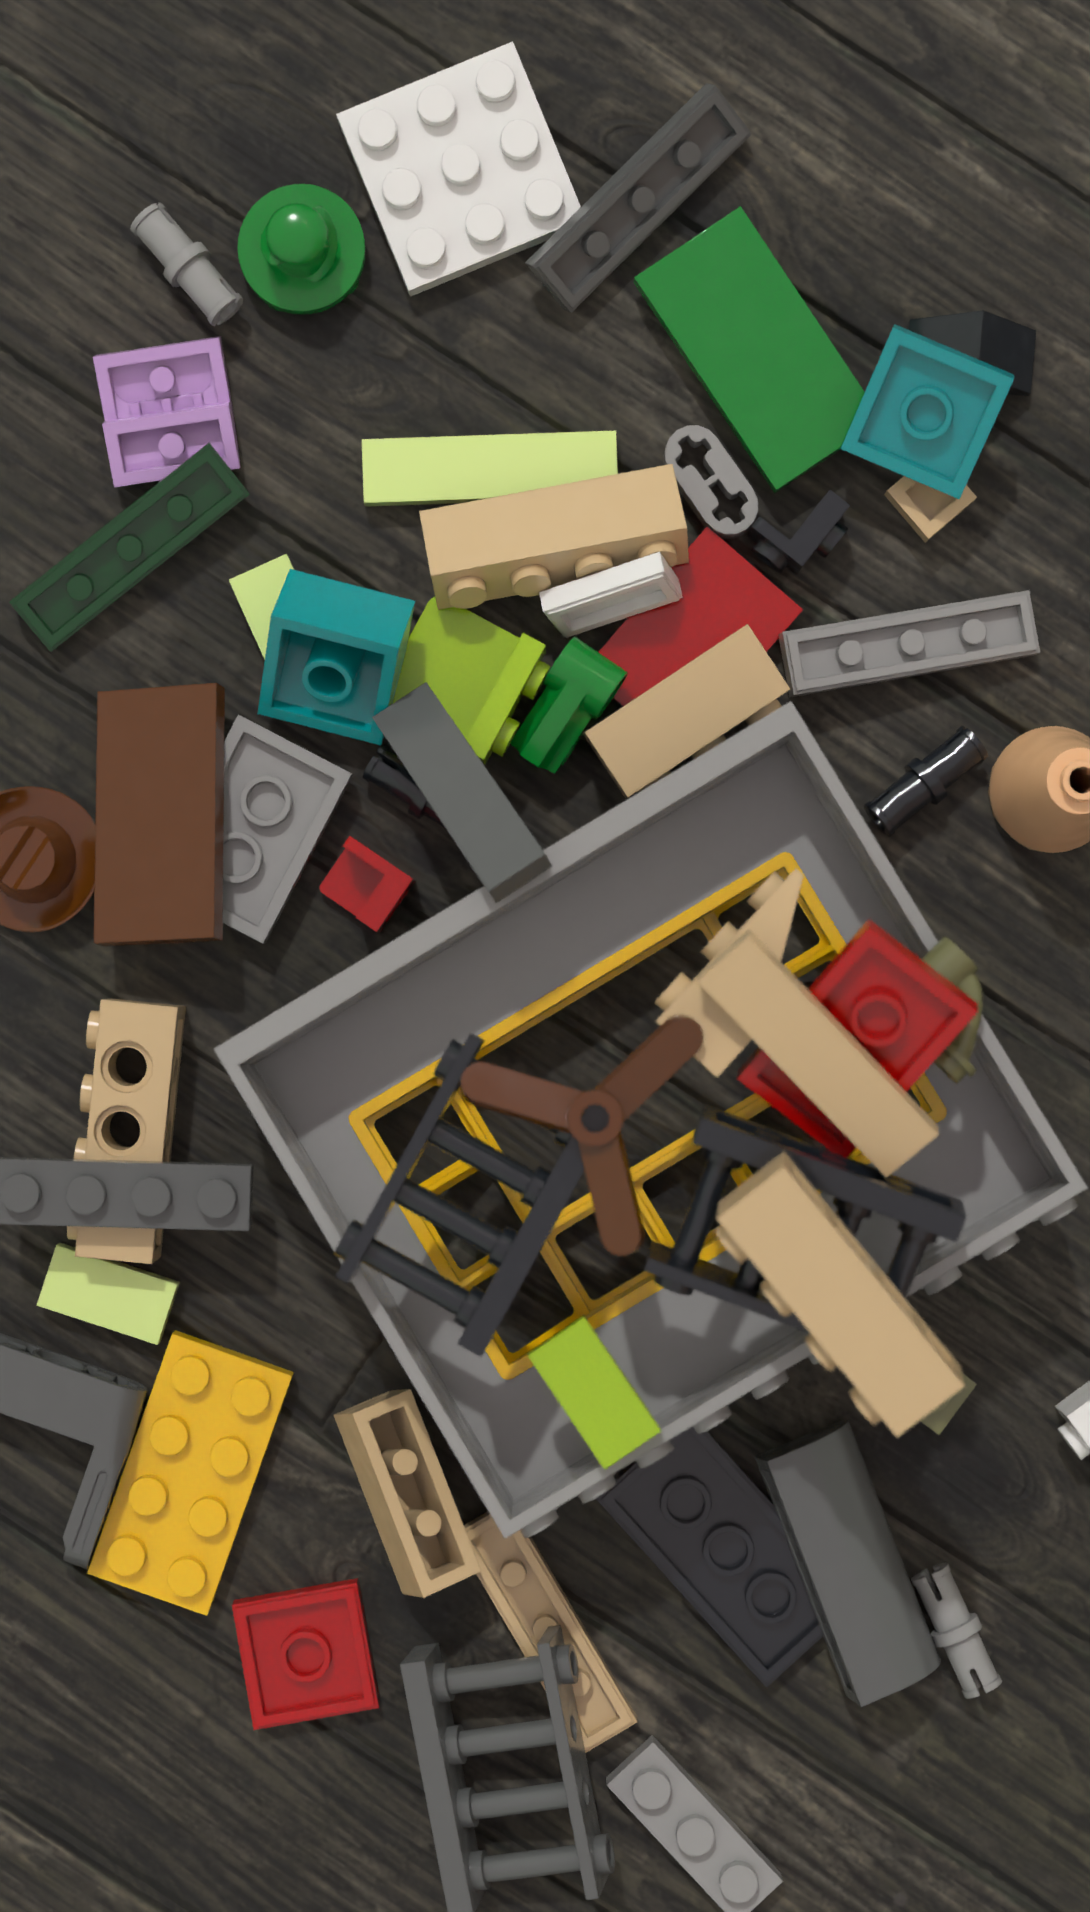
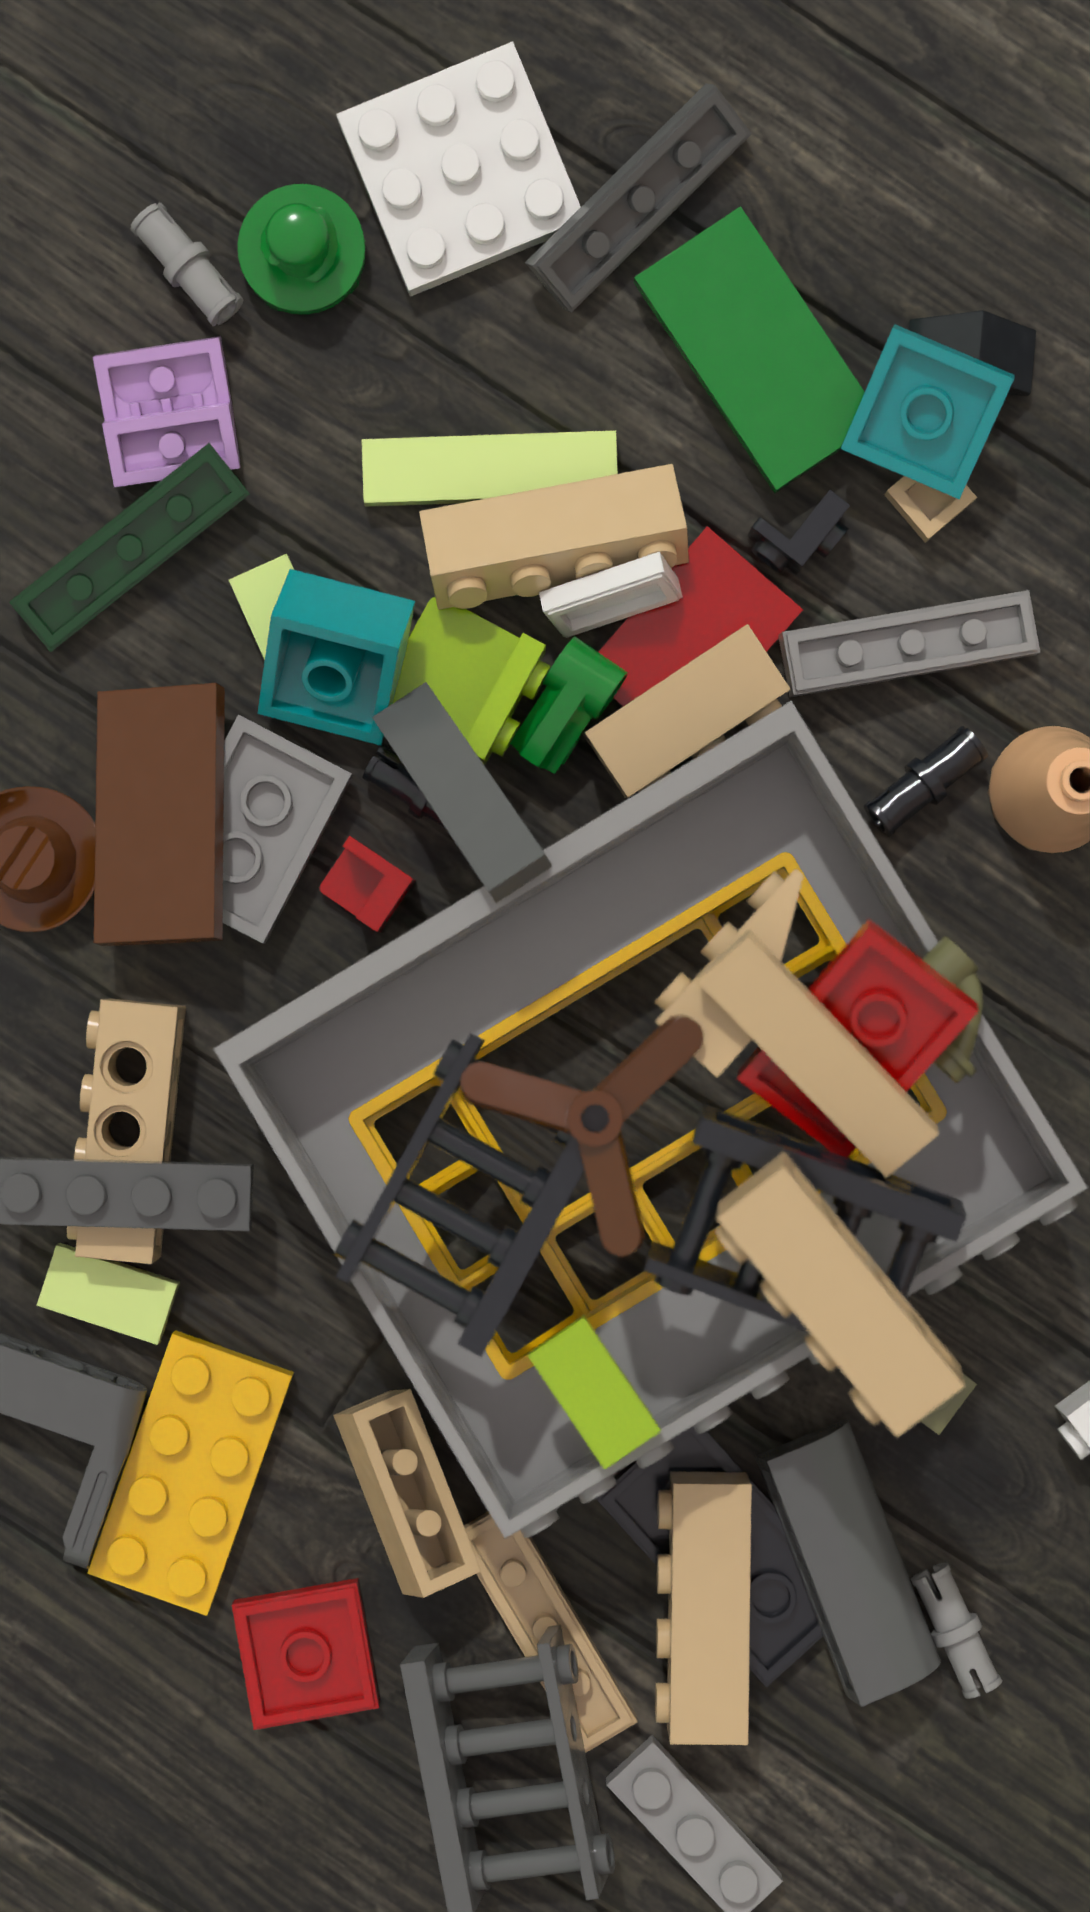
(706, 1608): none -> tan brick
(723, 473): light grey beam -> none

